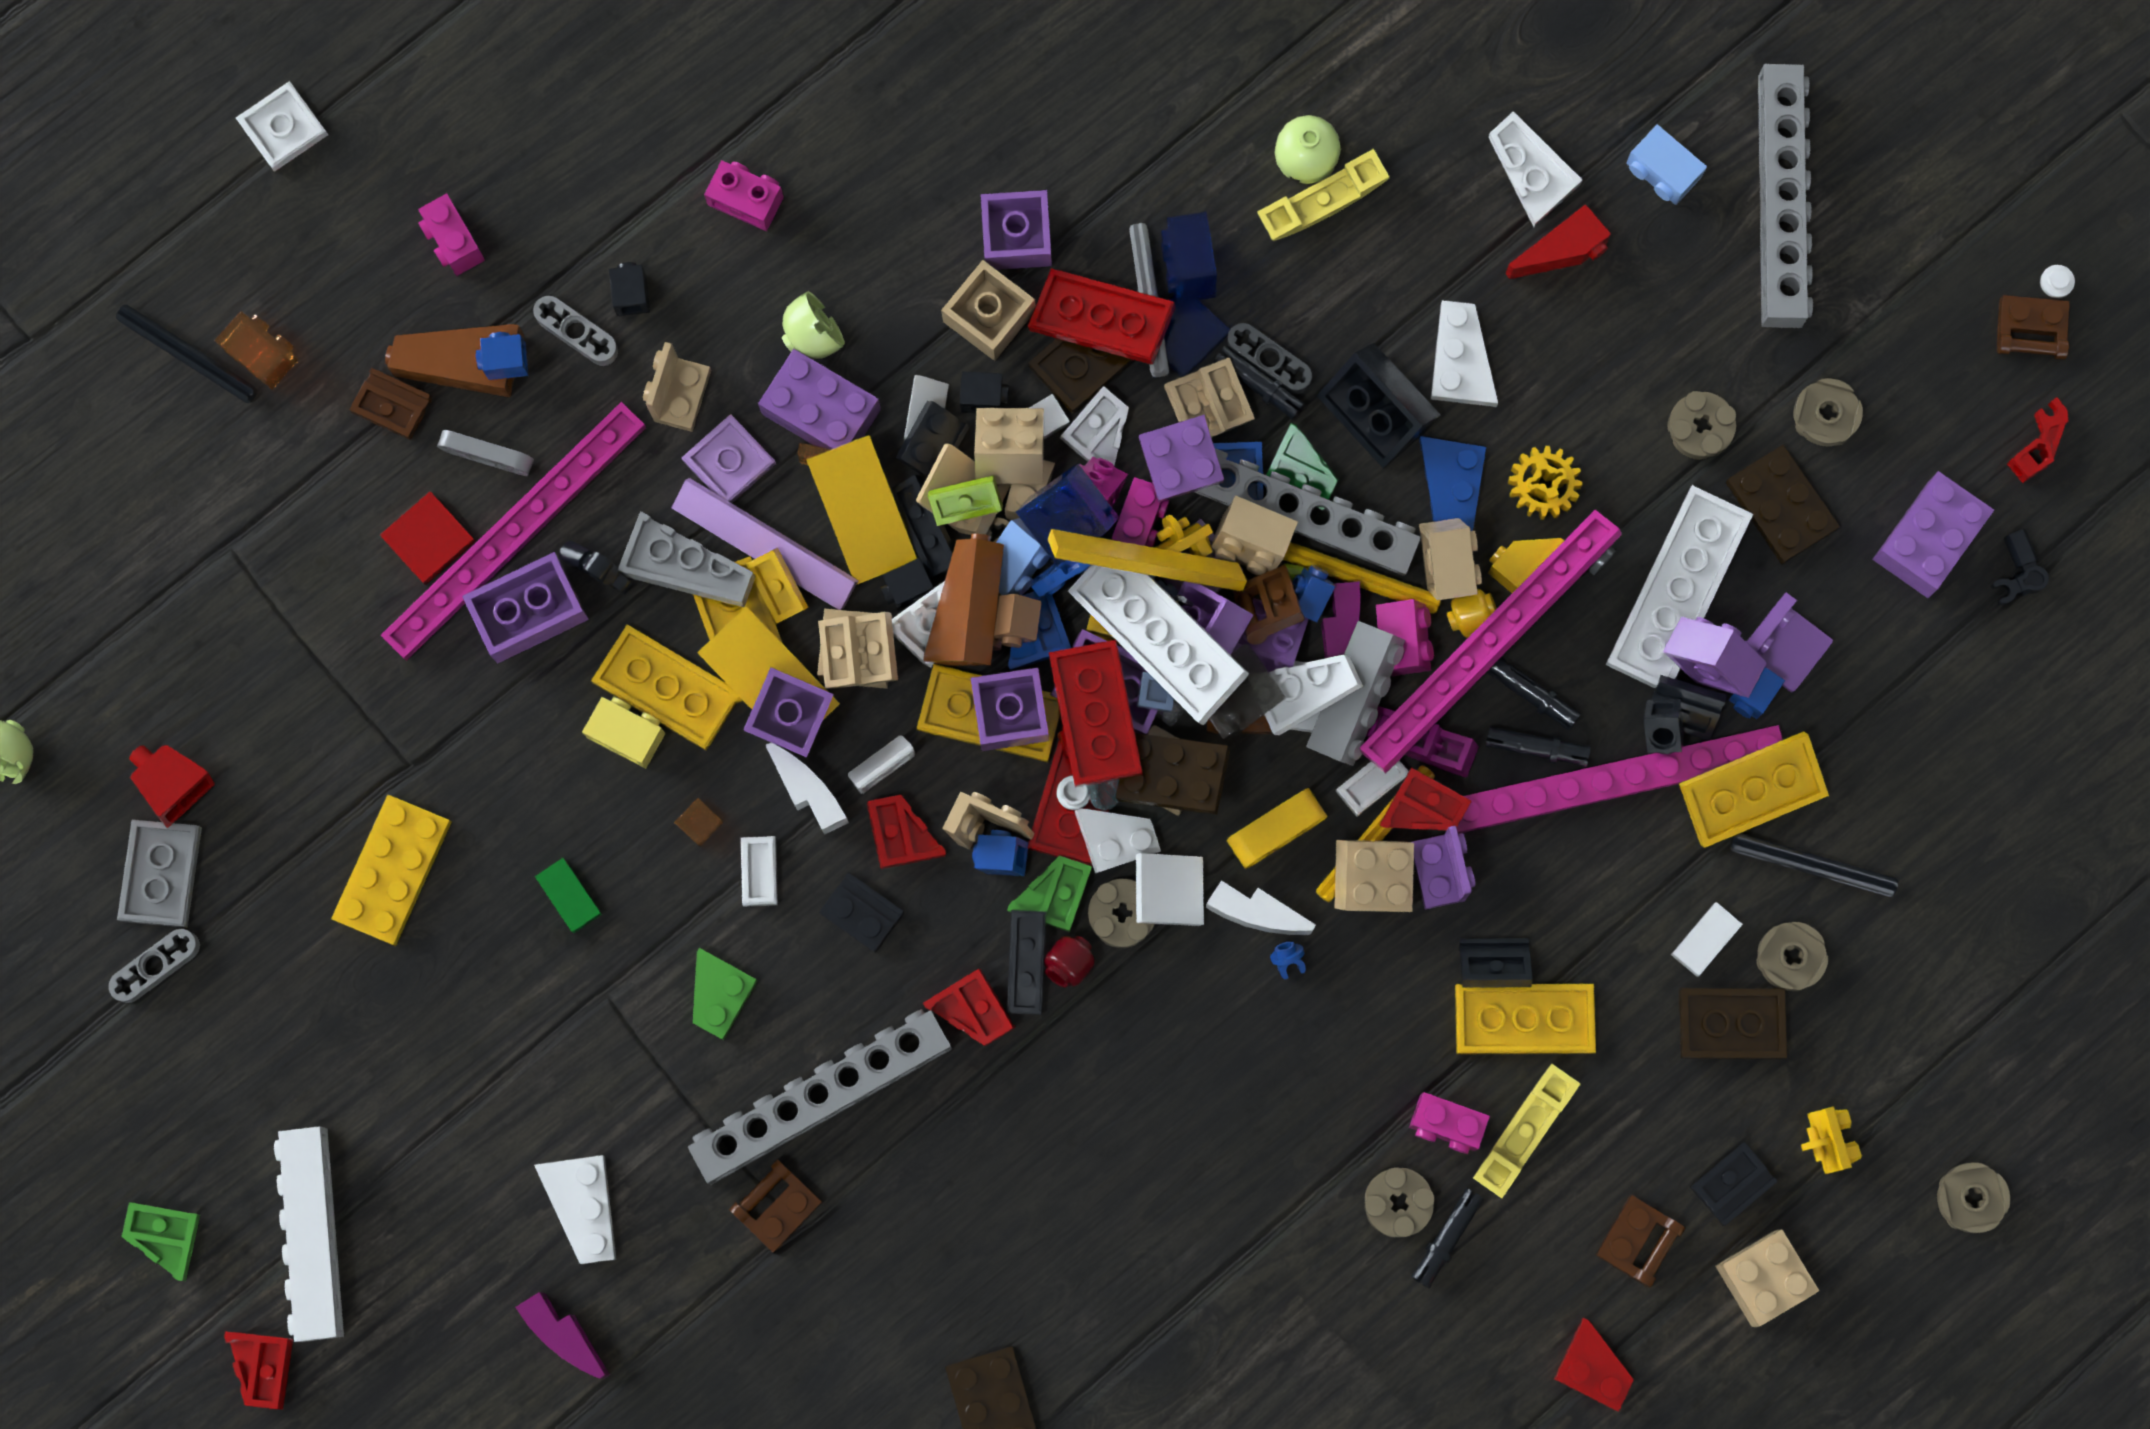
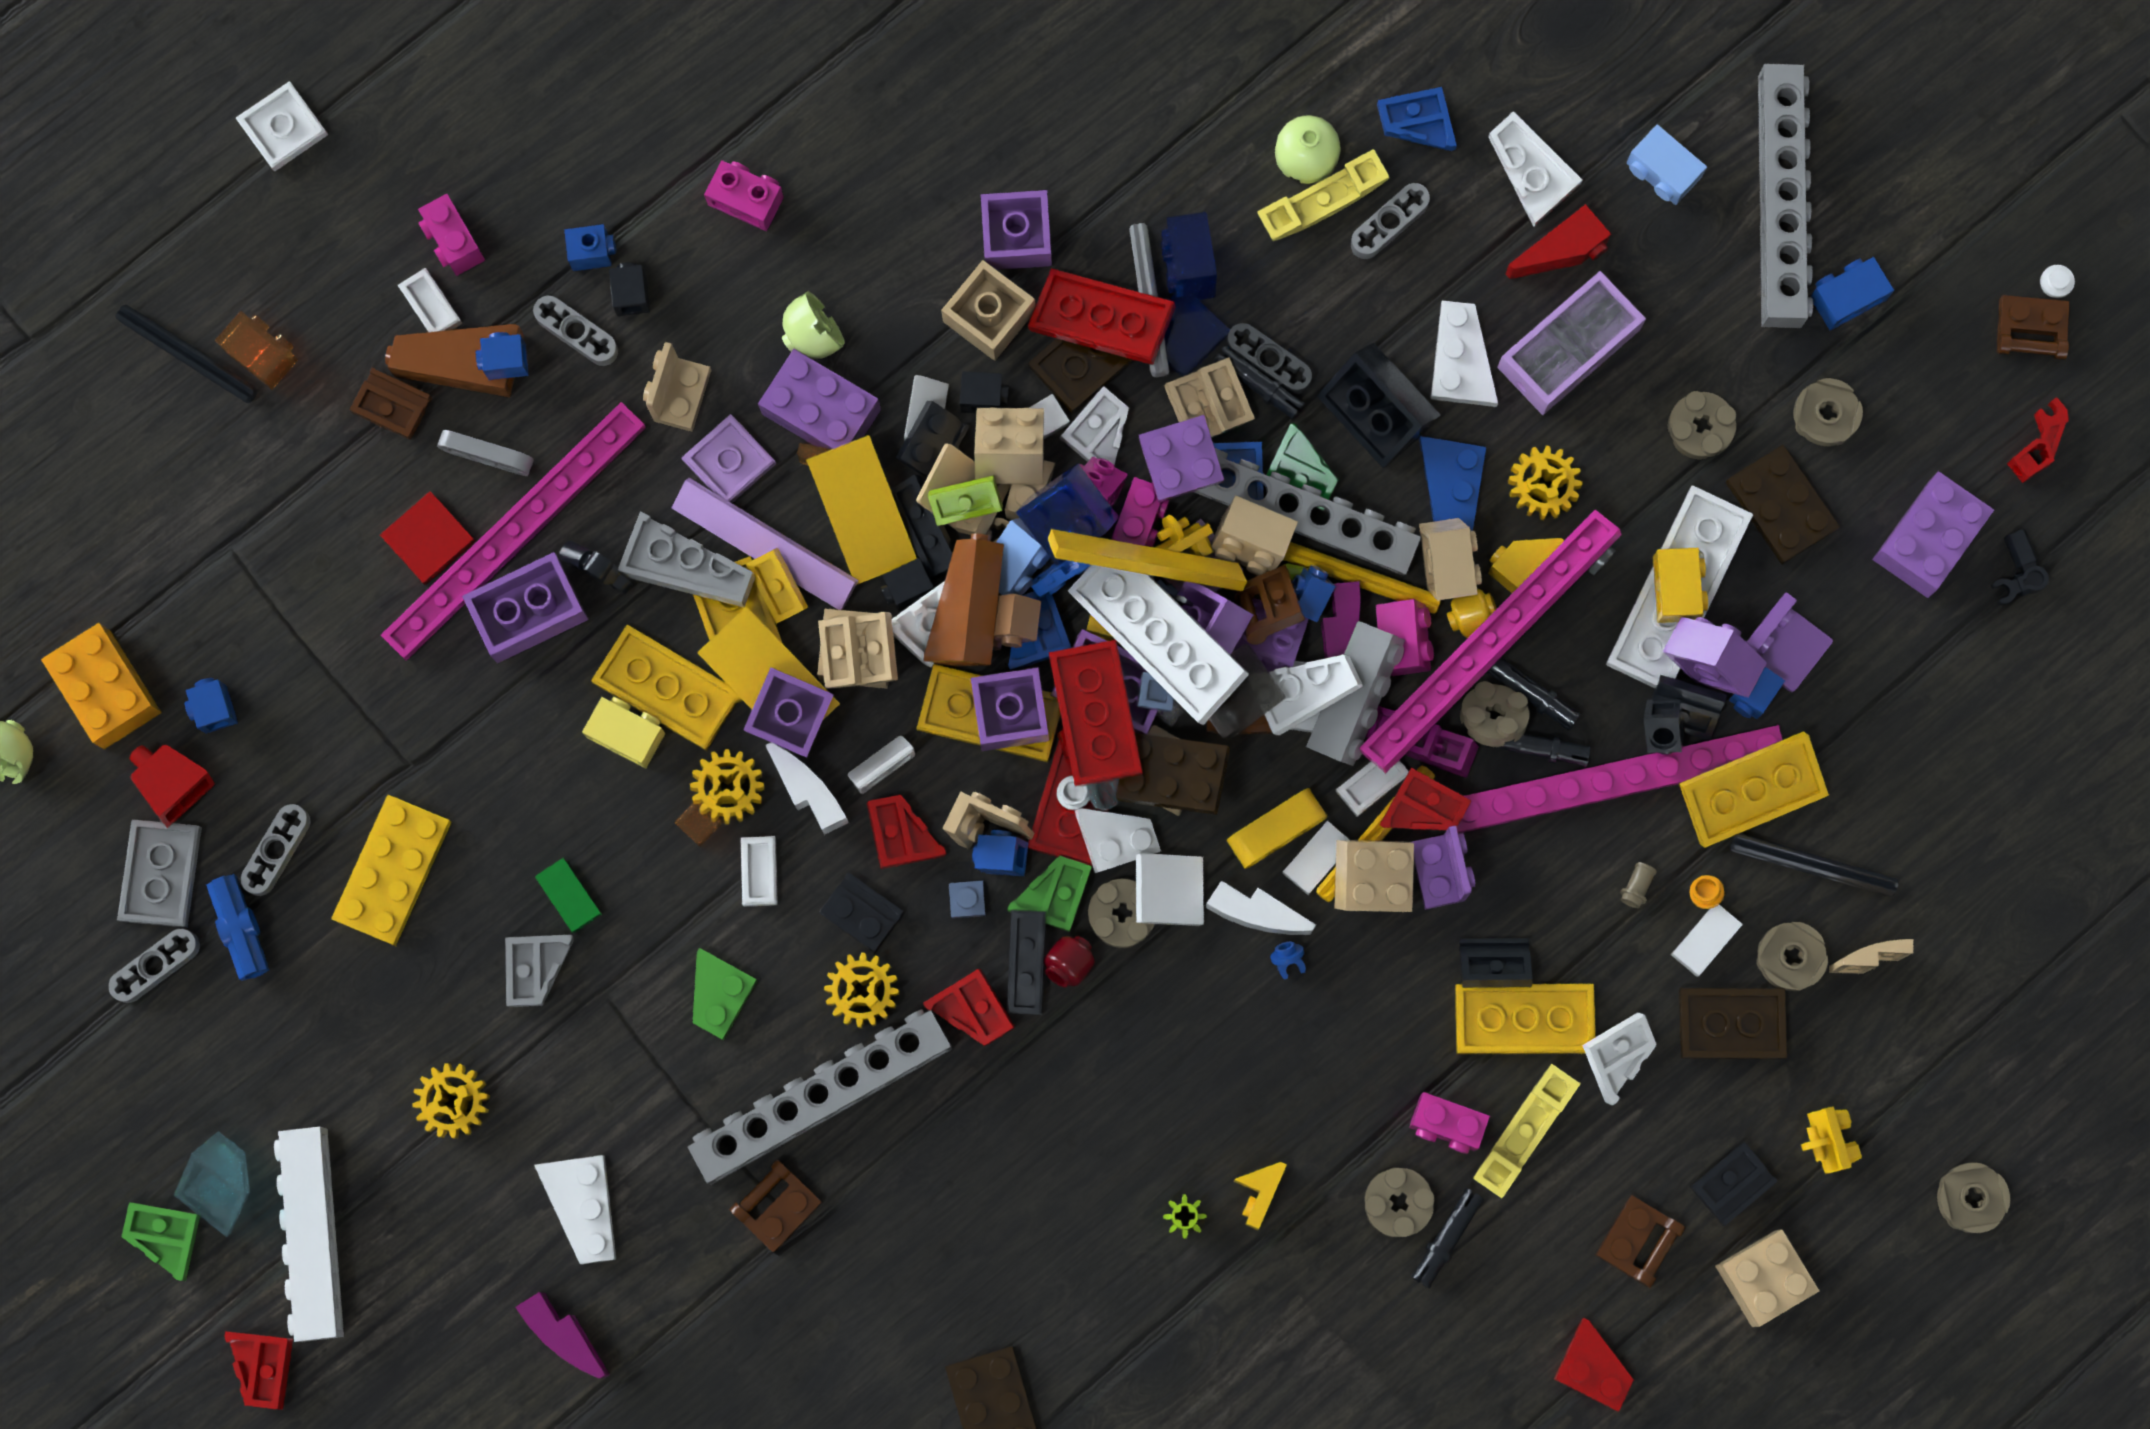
(101, 686): none -> light orange brick
(210, 705): none -> blue brick
(216, 1183): none -> clear light blue slope
(237, 927): none -> blue piece
(270, 836): none -> light grey beam
(429, 302): none -> white tile
(437, 1108): none -> yellow gear
(533, 967): none -> light grey wing
(589, 247): none -> blue brick
(737, 797): none -> yellow gear
(873, 978): none -> yellow gear
(967, 899): none -> sand blue plate
(1177, 1223): none -> lime gear
(1265, 1183): none -> yellow slope
(1315, 859): none -> white tile
(1379, 243): none -> light grey beam
(1418, 118): none -> blue wing
(1496, 698): none -> dark tan plate
(1571, 343): none -> clear brick
(1619, 1053): none -> white wing
(1638, 885): none -> dark tan pin
(1679, 584): none -> yellow brick
(1707, 892): none -> light orange plate
(1851, 293): none -> blue brick
(1869, 957): none -> tan slope

